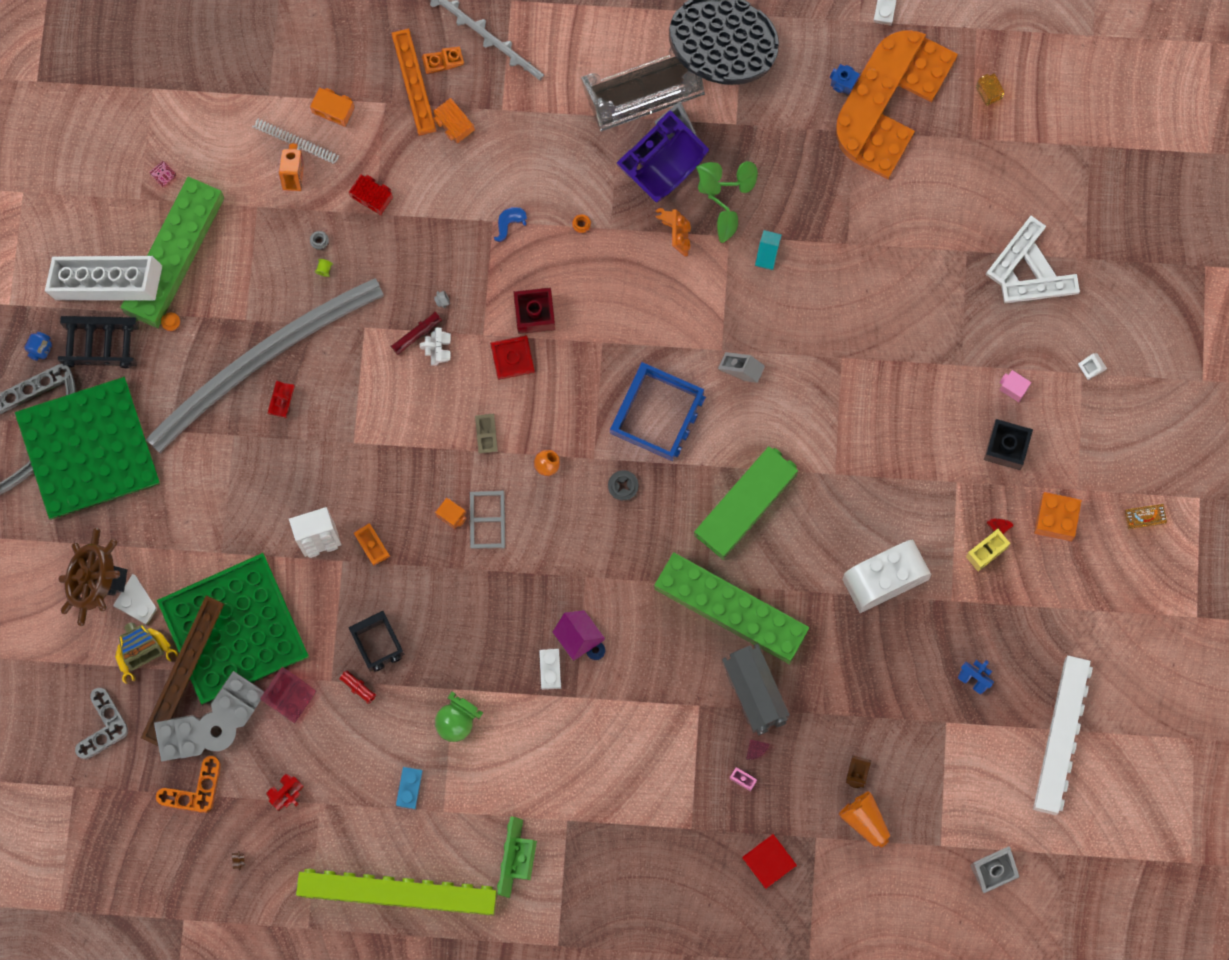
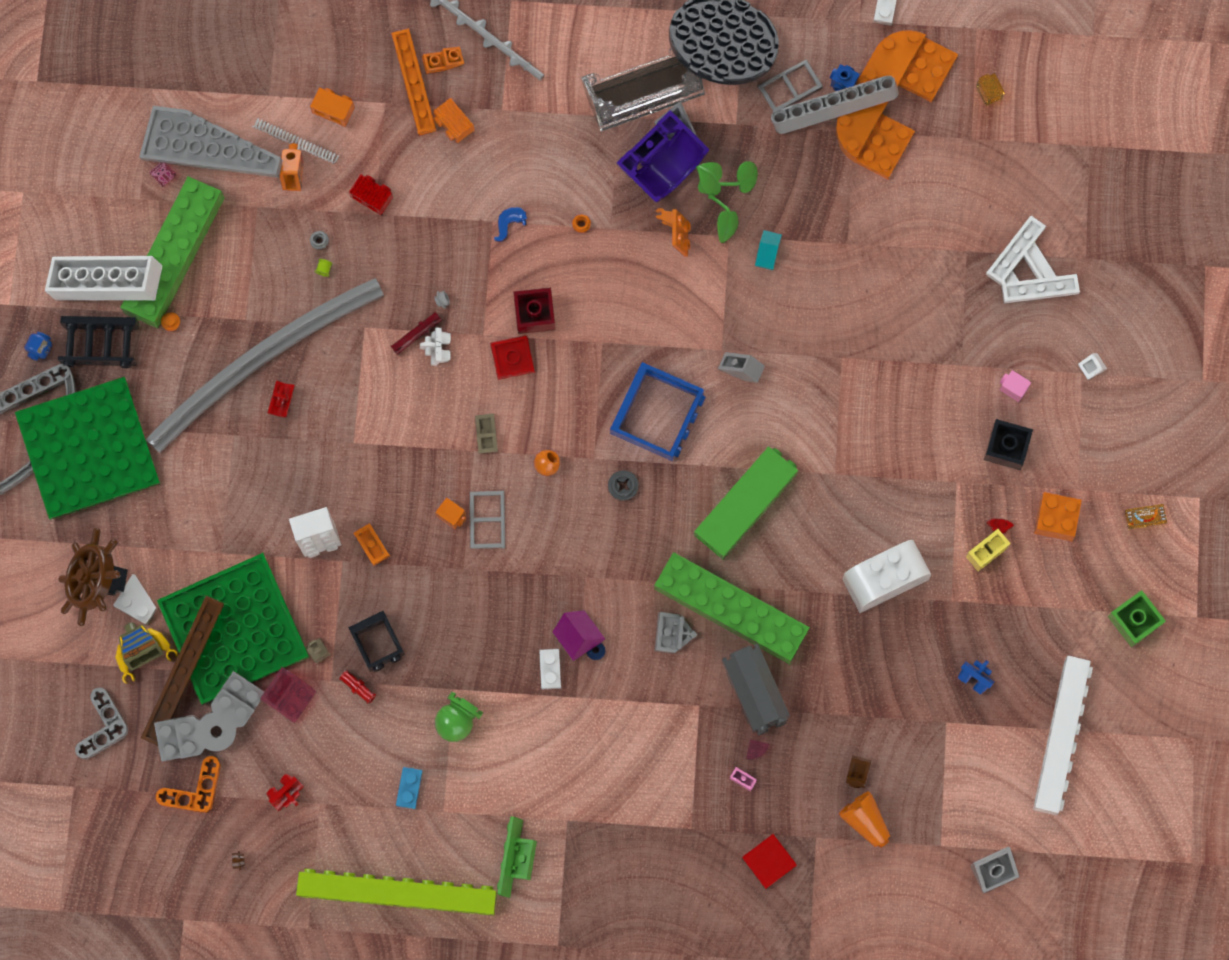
(190, 140): none -> light grey wing
(317, 650): none -> dark tan piece
(672, 633): none -> light grey slope
(796, 97): none -> light grey window
(835, 104): none -> light grey beam
(1136, 618): none -> bright green brick

